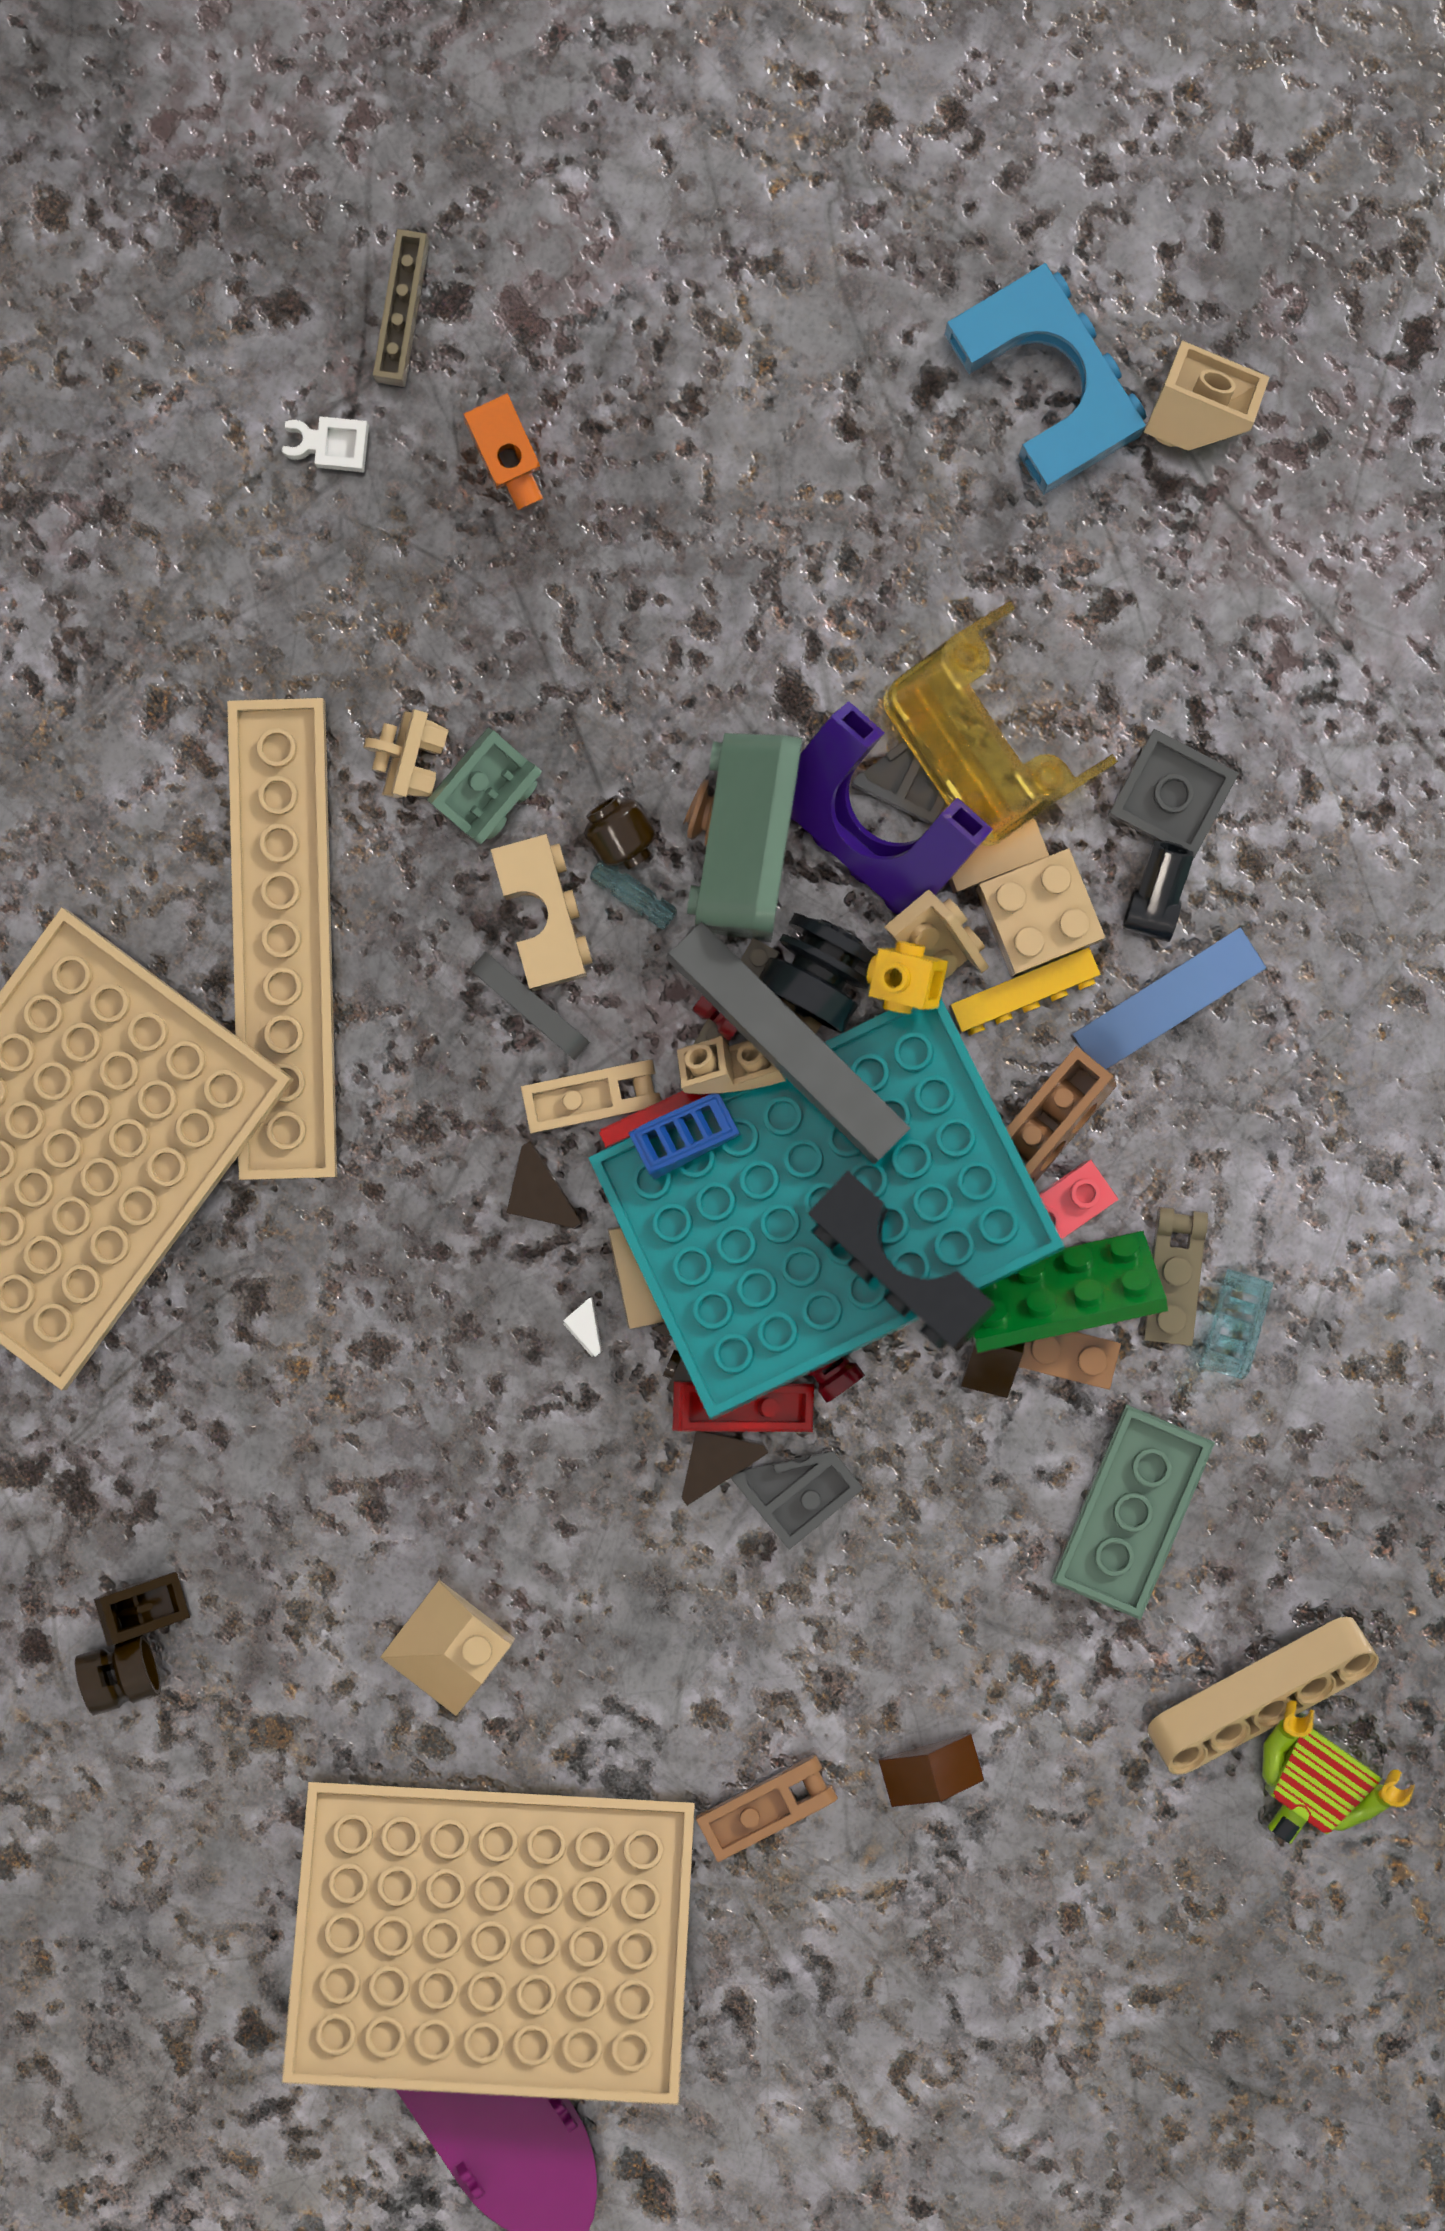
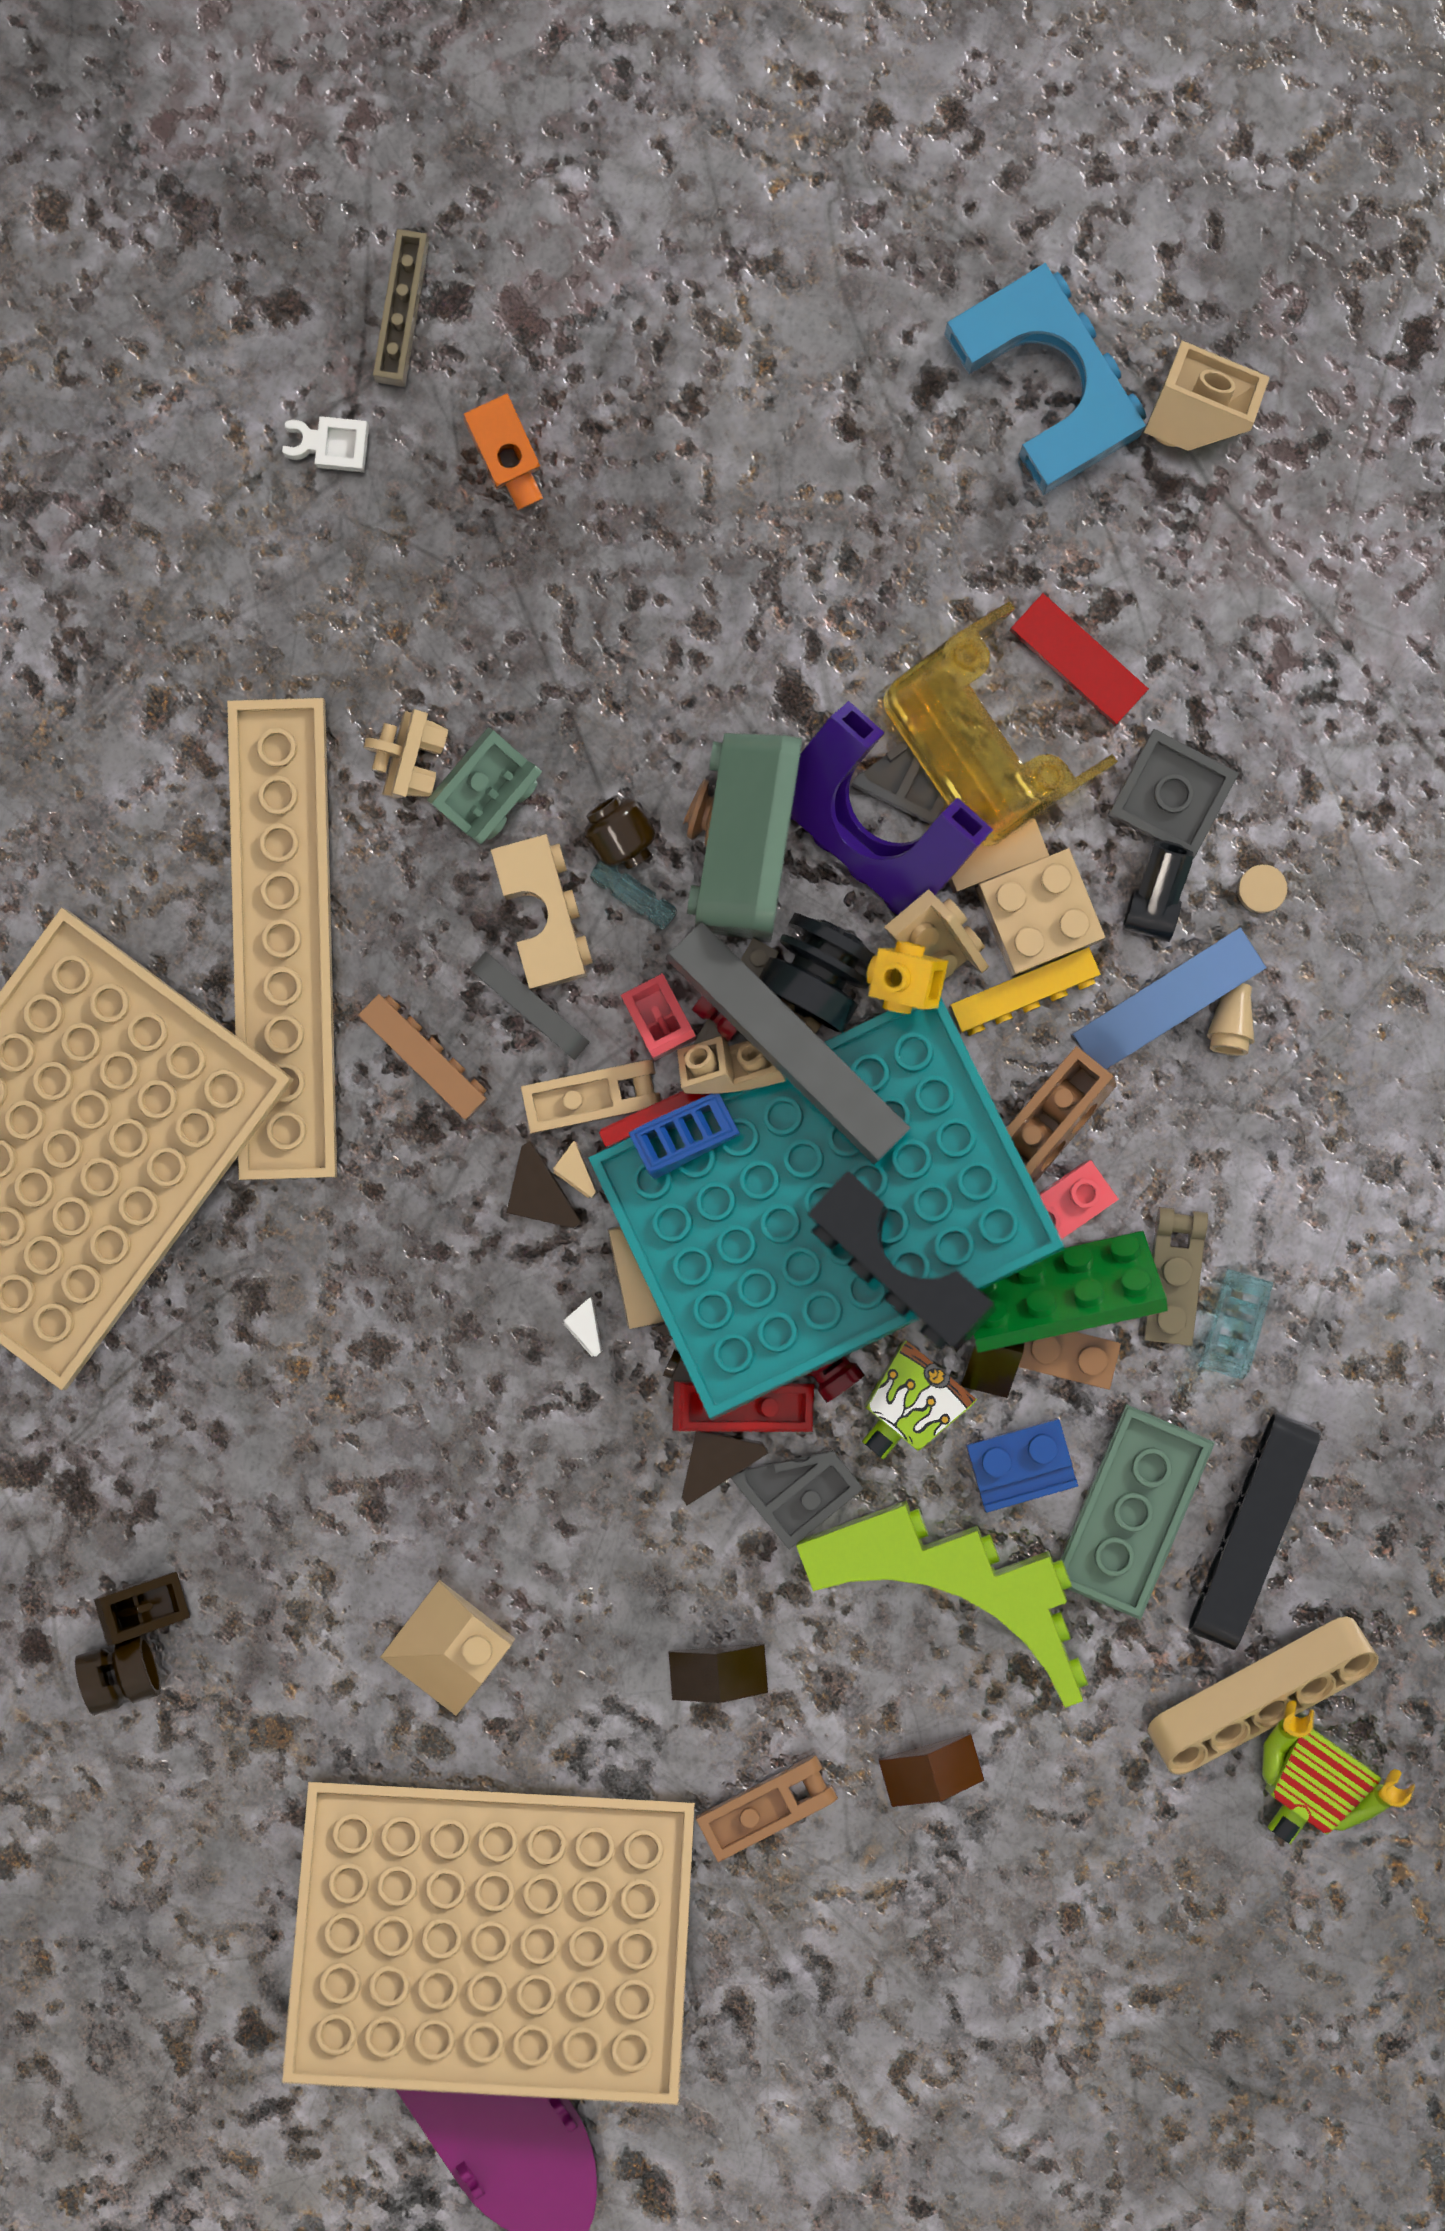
(424, 1056): none -> medium nougat piece
(575, 1172): none -> tan slope
(658, 1017): none -> coral slope
(718, 1673): none -> dark brown slope
(913, 1402): none -> torso
(1018, 1595): none -> lime arch
(1021, 1465): none -> blue plate
(1079, 659): none -> red tile
(1233, 1023): none -> tan cone
(1254, 1531): none -> black beam
(1262, 889): none -> tan tile

